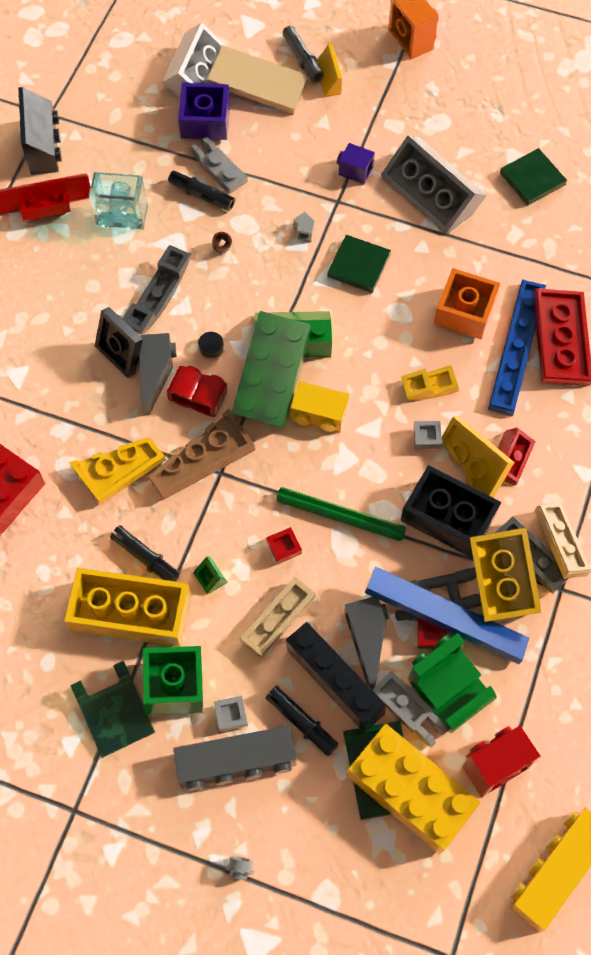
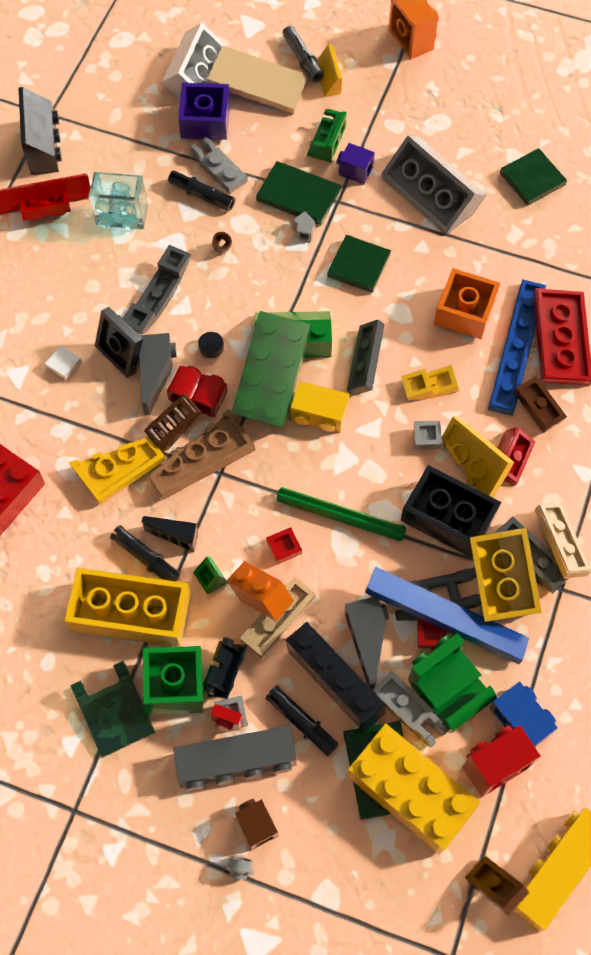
(63, 362): none -> white tile
(159, 424): none -> reddish brown slope
(177, 532): none -> black slope
(221, 680): none -> black hinge
(226, 718): none -> red plate
(256, 823): none -> reddish brown brick
(260, 590): none -> orange brick
(298, 192): none -> dark green tile
(328, 136): none -> green hinge
(365, 357): none -> dark grey plate
(497, 885): none -> reddish brown plate
(520, 707): none -> blue brick
(540, 404): none -> reddish brown plate

